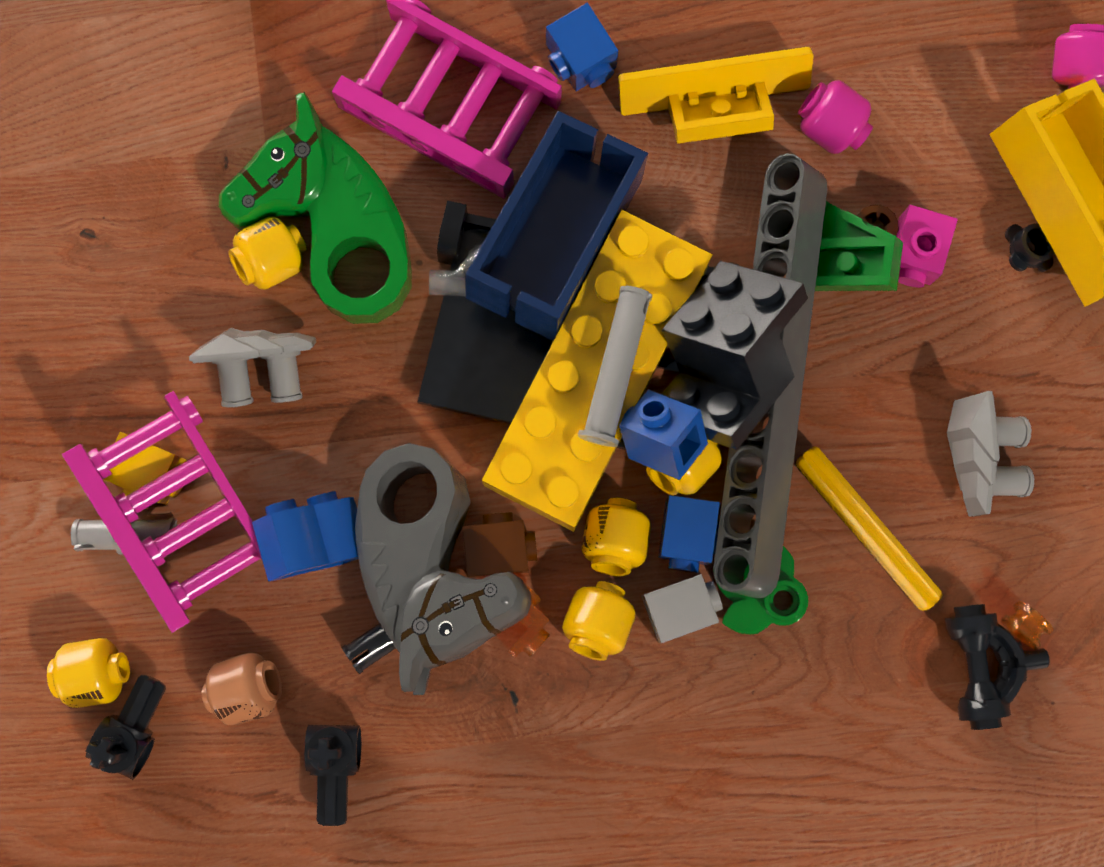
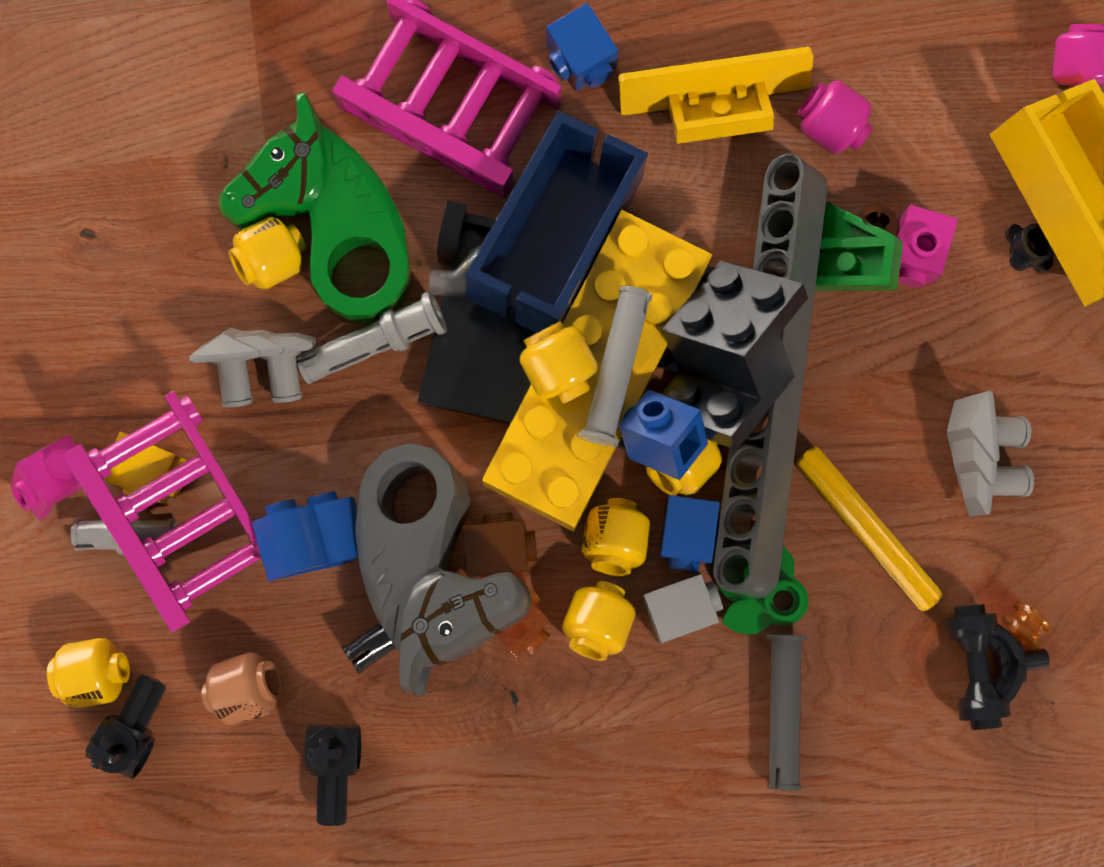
(44, 479): none -> dark pink bracket
(392, 331): none -> light grey pin
(558, 362): none -> yellow head
(785, 711): none -> dark grey pin

